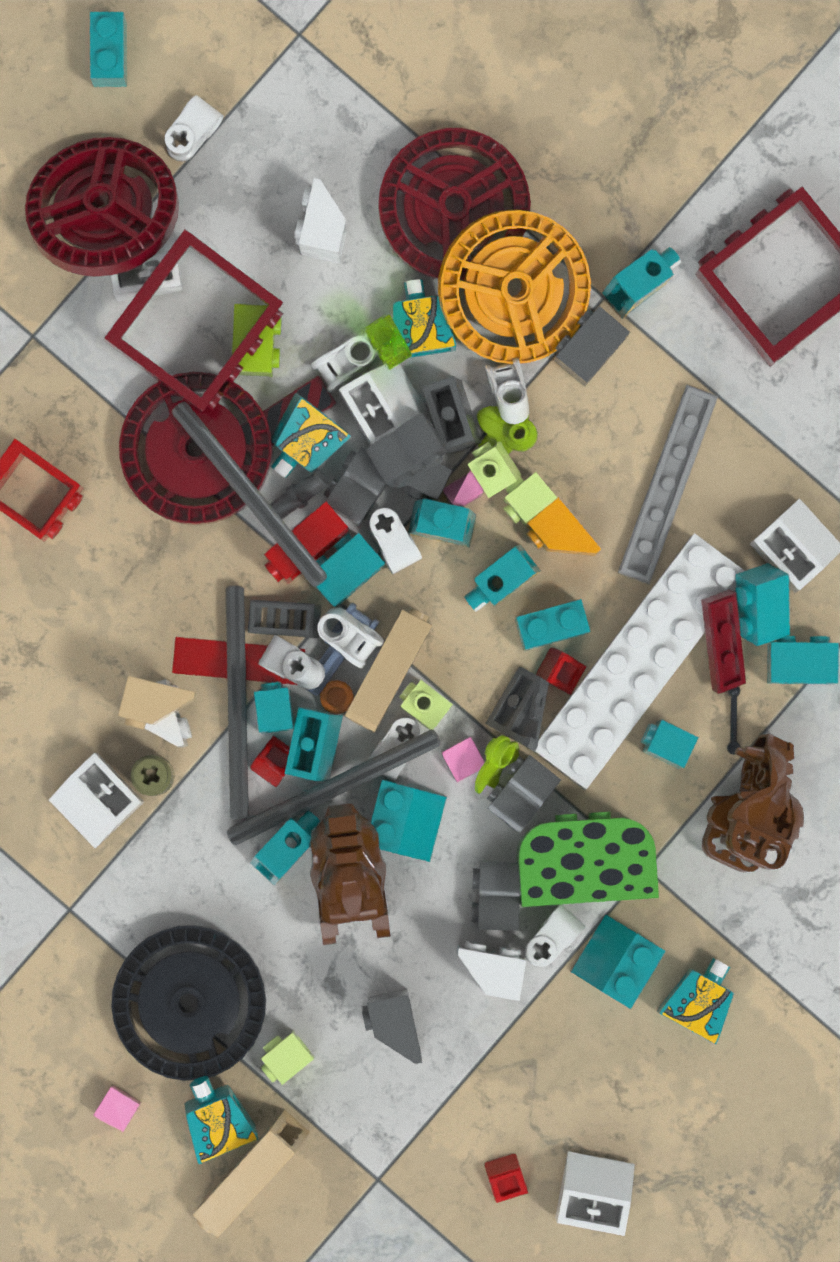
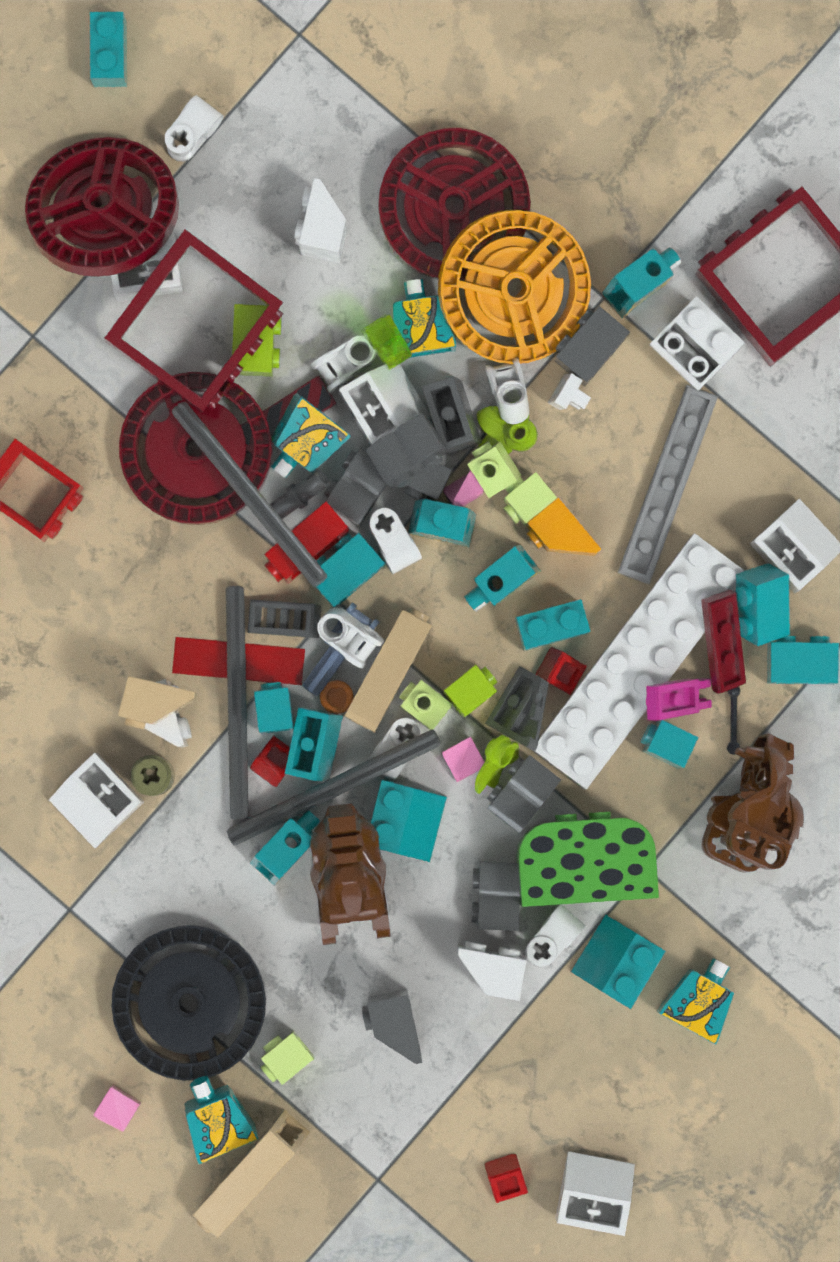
(289, 662): white piece -> none
(471, 690): none -> lime brick
(569, 394): none -> white tile
(676, 698): none -> dark pink hinge
(697, 343): none -> white slope

